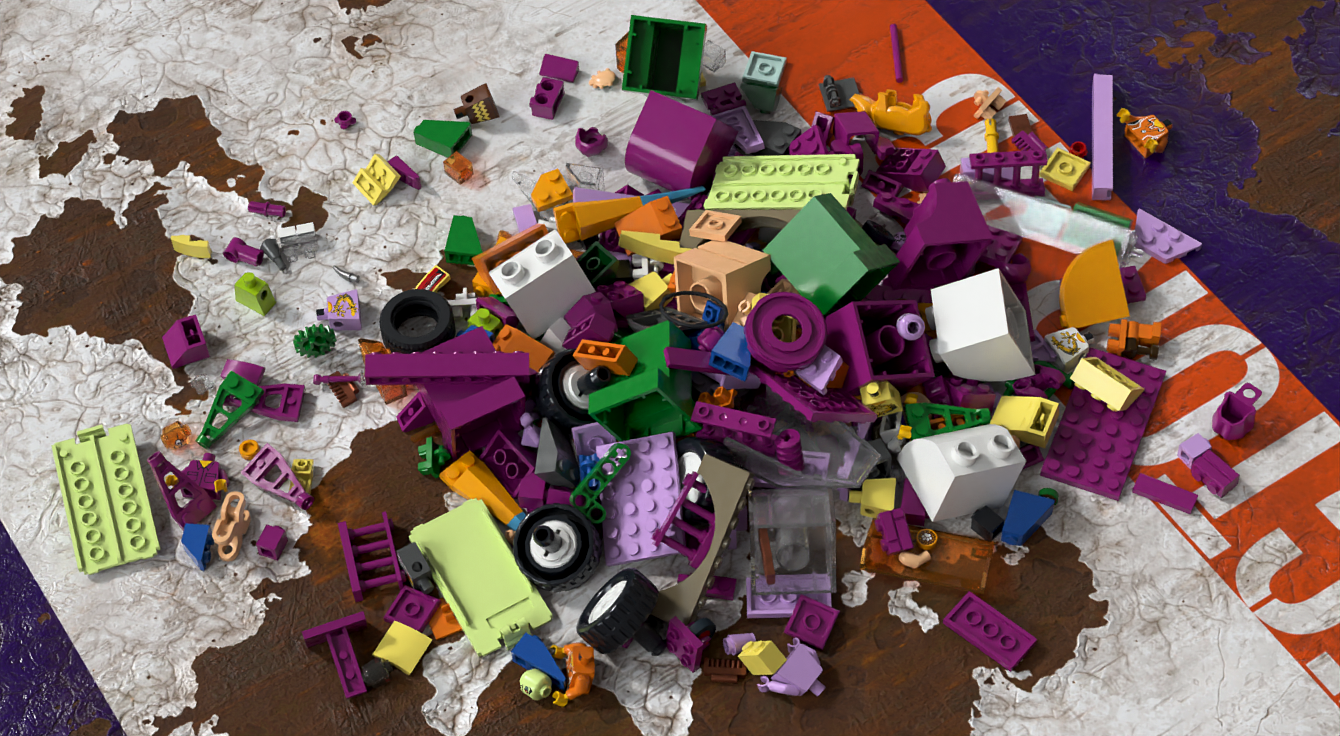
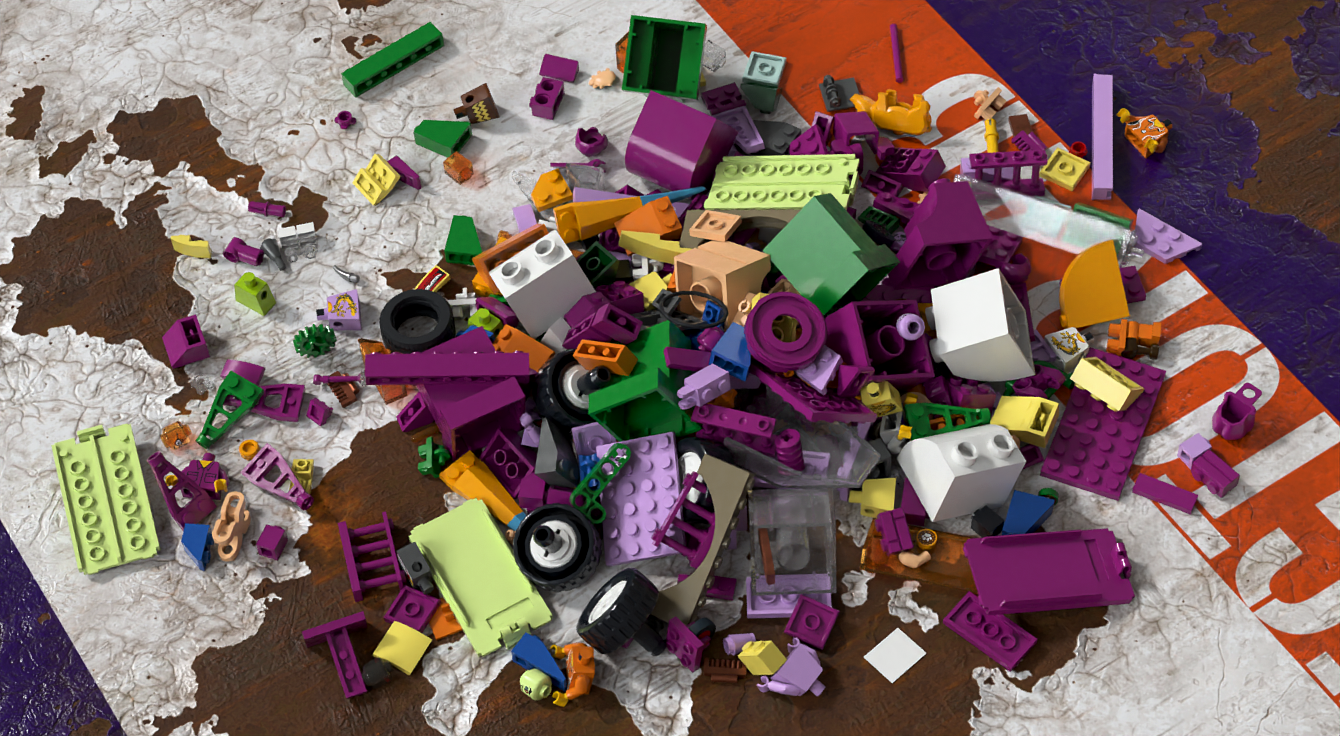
(318, 411): none -> magenta tile
(392, 59): none -> green brick
(592, 163): none -> magenta flag
(617, 324): none -> magenta brick
(669, 305): none -> dark grey slope
(704, 386): none -> lavender hinge
(852, 379): none -> magenta slope
(892, 221): none -> green slope
(894, 655): none -> white sticker
(1049, 571): none -> magenta piece

